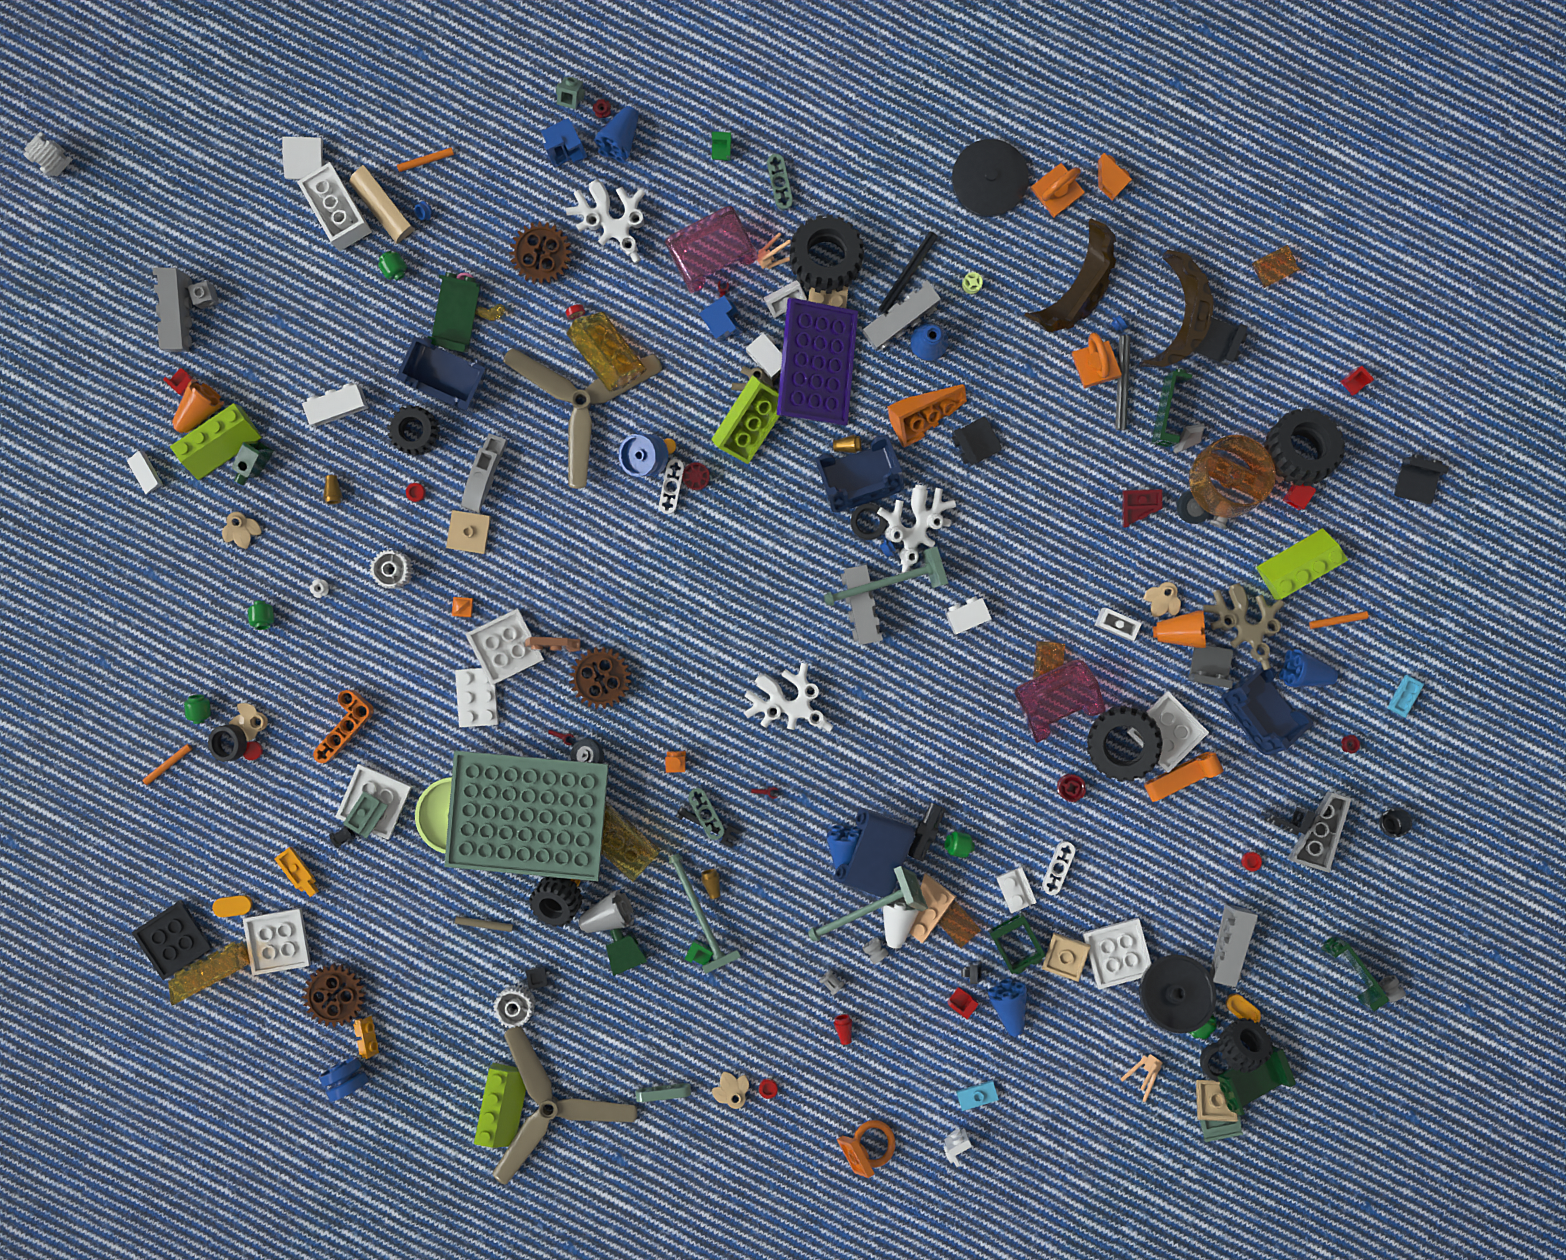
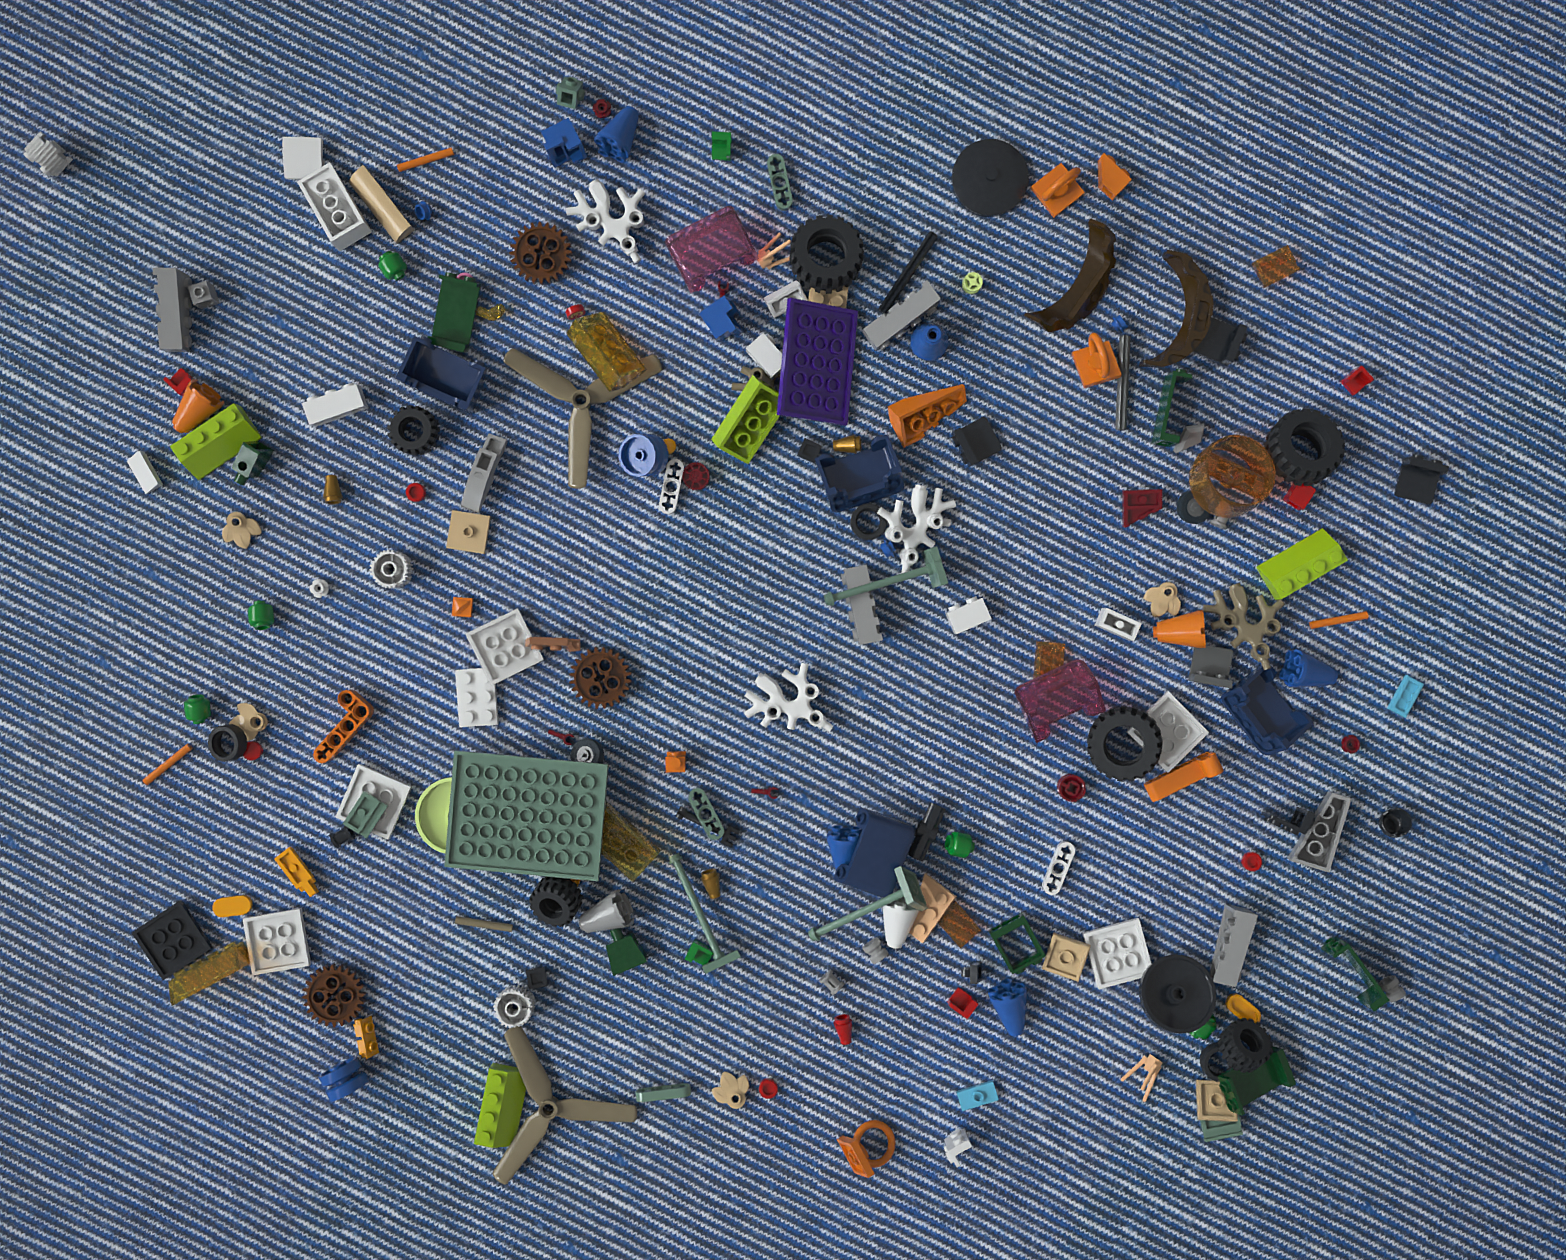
(809, 450): none -> black plate
(1016, 889): white plate -> none

